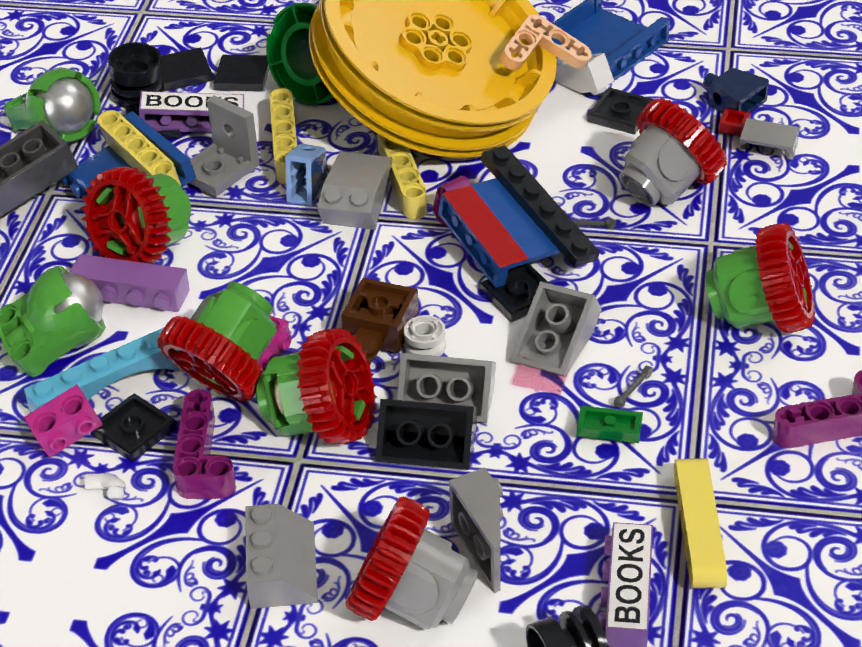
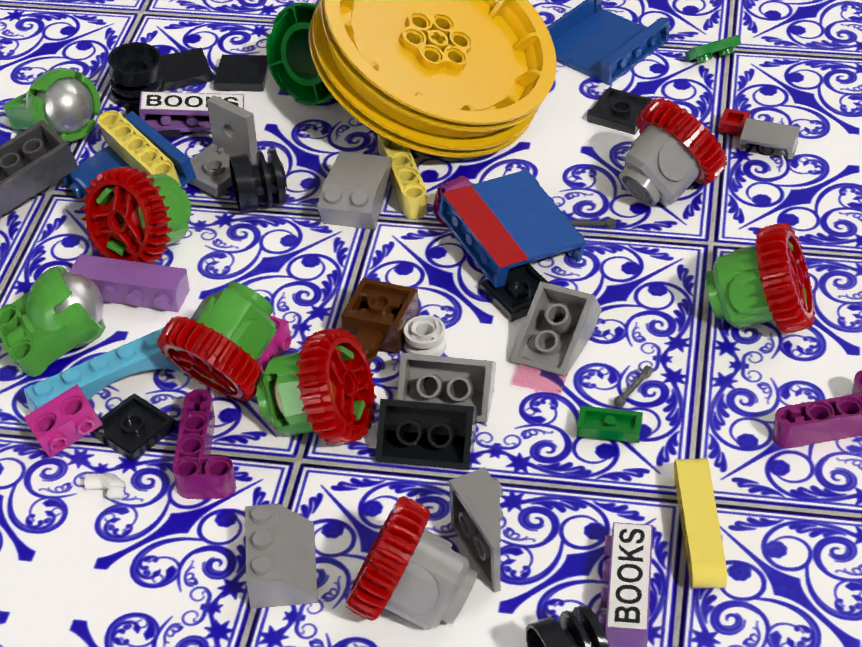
(257, 180): none -> black wheel
(283, 129): light yellow beam -> none
(308, 166): light blue torso -> none
(537, 37): light nougat beam -> none
(540, 206): black plate -> none
(591, 78): white slope -> none
(703, 52): none -> green plate
(736, 90): dark blue torso -> none

